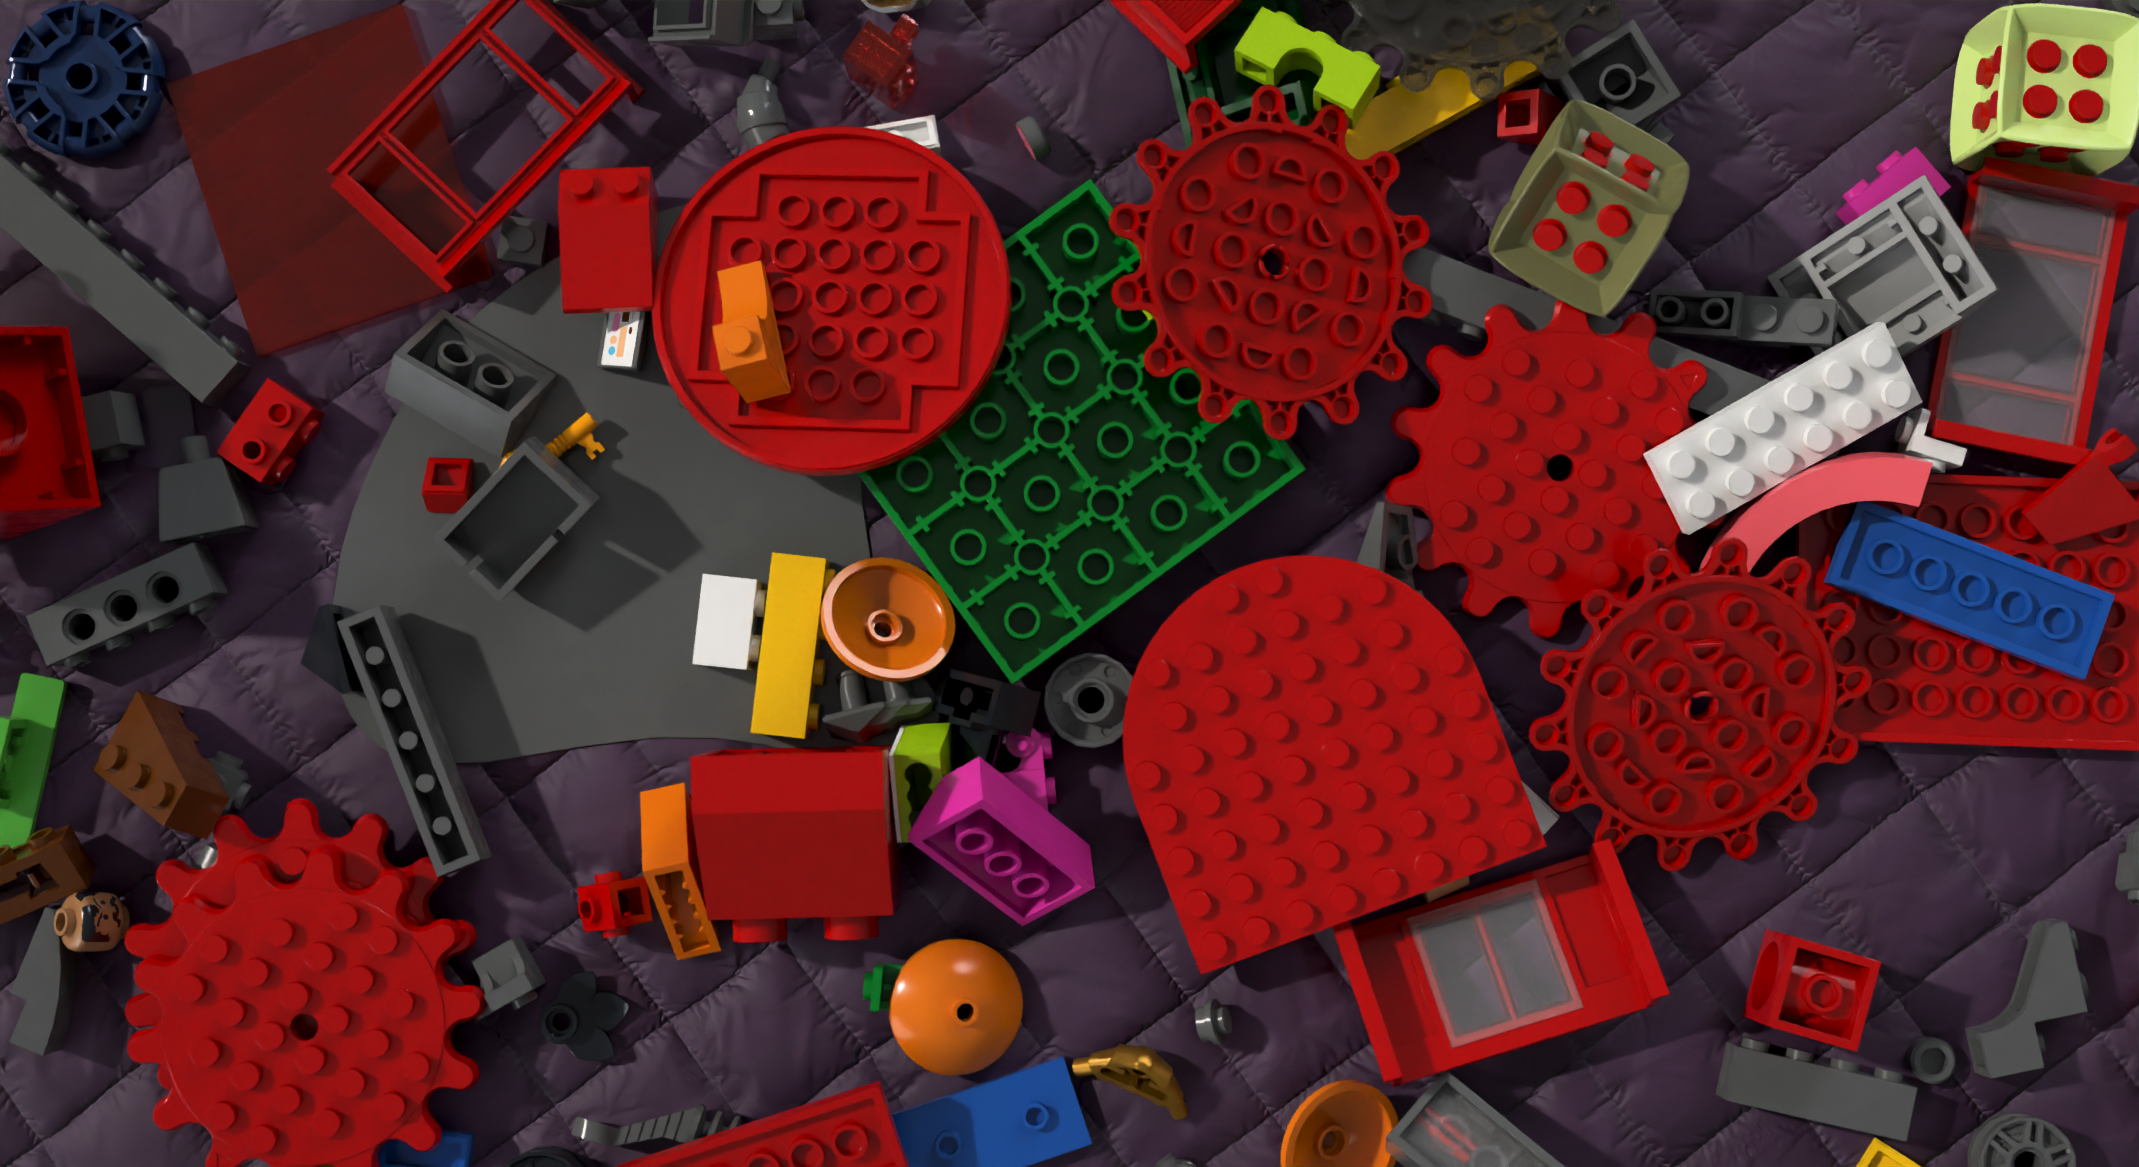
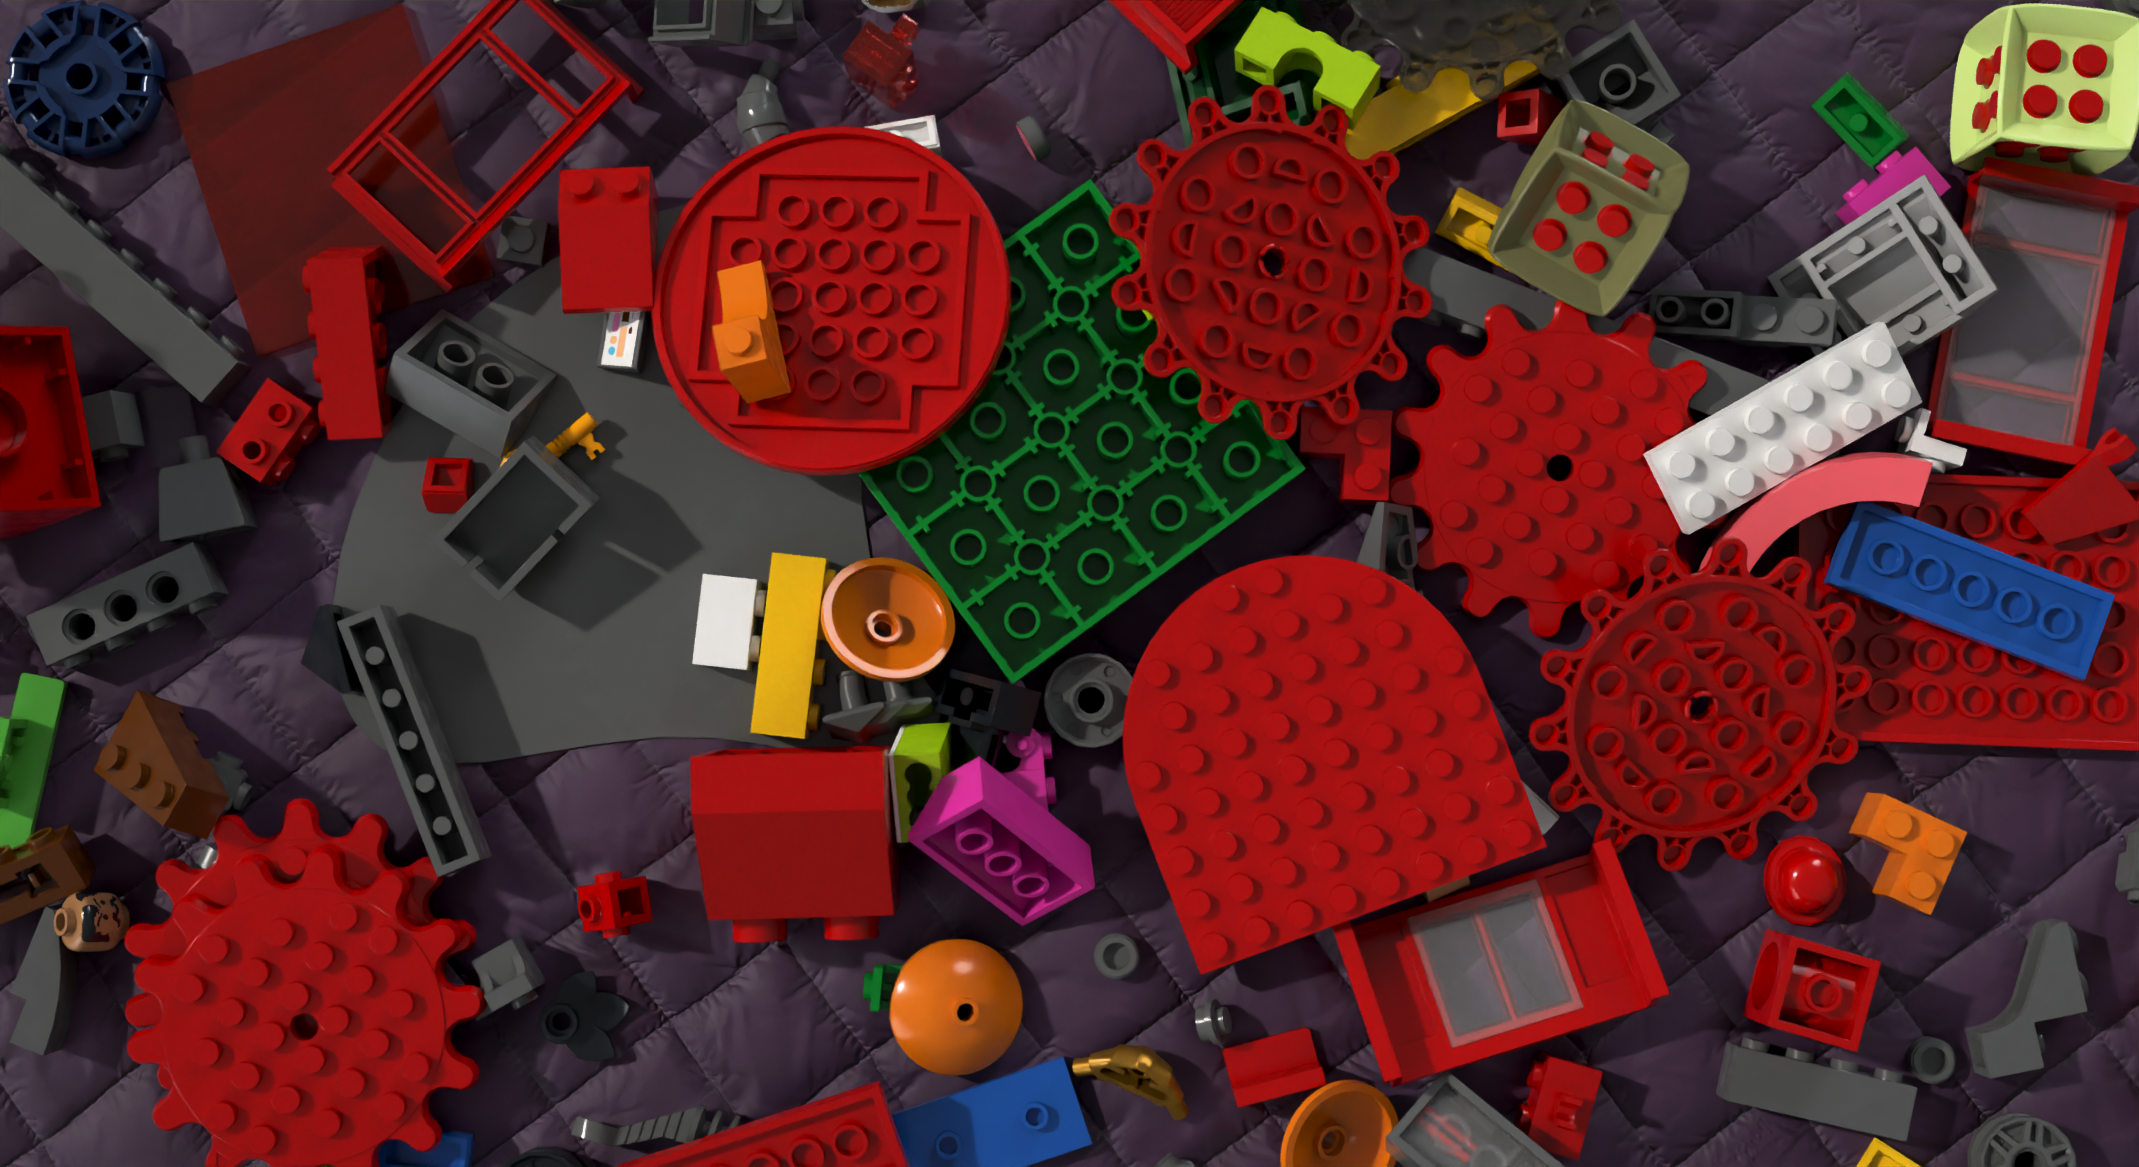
(349, 341): none -> red wedge
(674, 871): orange arch -> none
(1116, 955): none -> dark grey tile
(1273, 1066): none -> red panel
(1360, 447): none -> red brick
(1470, 223): none -> yellow slope
(1558, 1103): none -> red brick
(1804, 880): none -> red hat
(1860, 120): none -> green slope
(1918, 848): none -> orange brick

